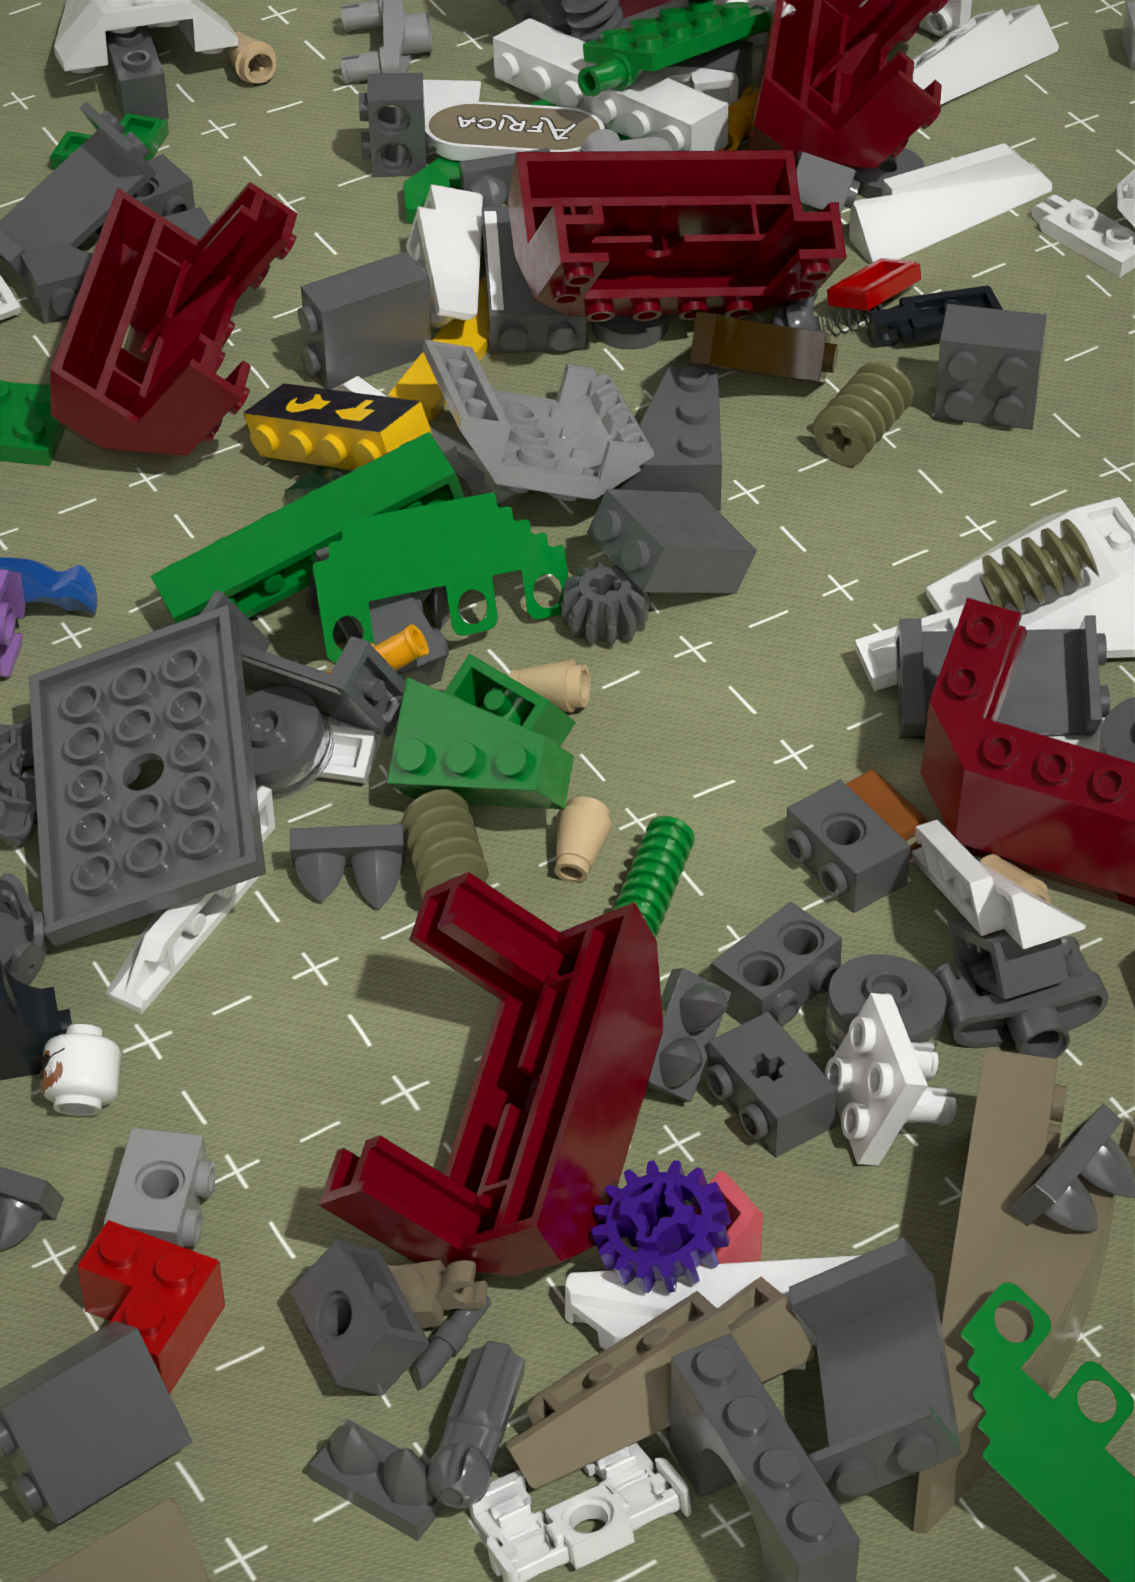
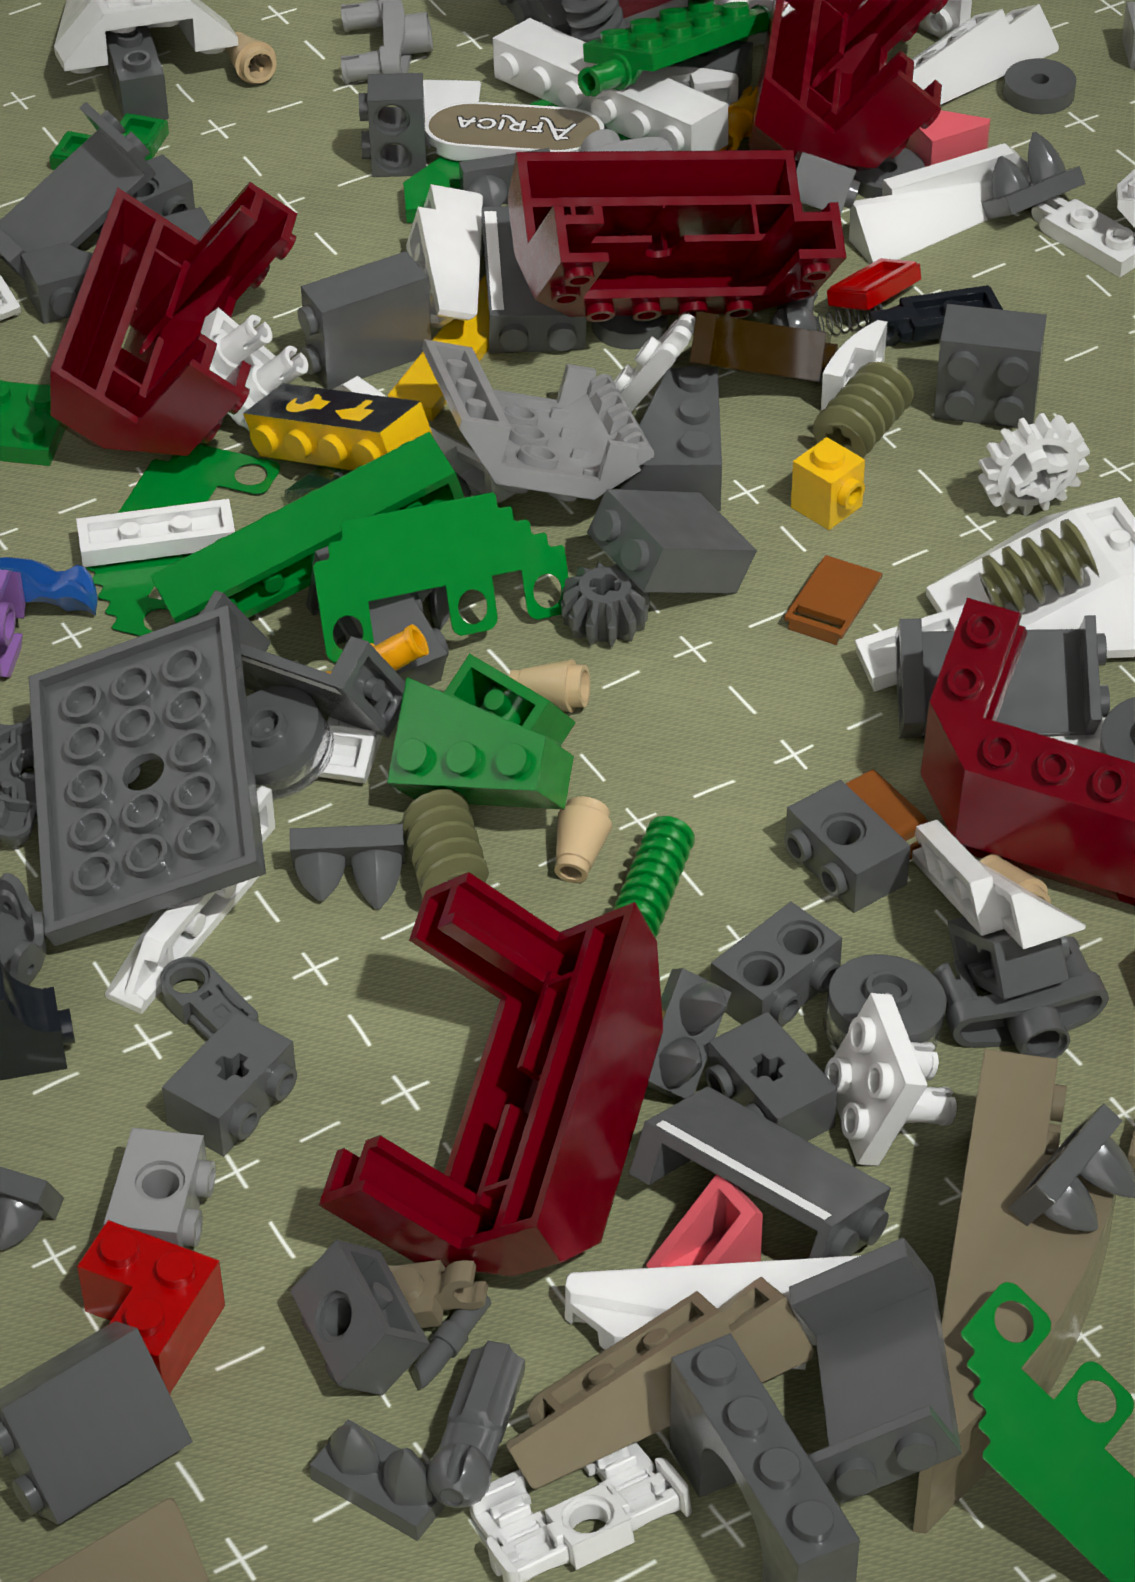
(80, 1071): white head -> none
(153, 532): none -> white plate
(163, 485): none -> green piece
(208, 1006): none -> dark grey piece
(230, 1083): none -> dark grey brick
(246, 344): none -> white plate
(654, 360): none -> white hinge
(661, 1225): dark purple gear -> none
(769, 1164): none -> dark grey panel
(827, 483): none -> yellow brick
(832, 596): none -> dark orange piece
(863, 347): none -> white slope
(950, 137): none -> coral slope
(1033, 464): none -> white gear
(1039, 86): none -> dark grey piece
(1047, 177): none -> dark grey tile

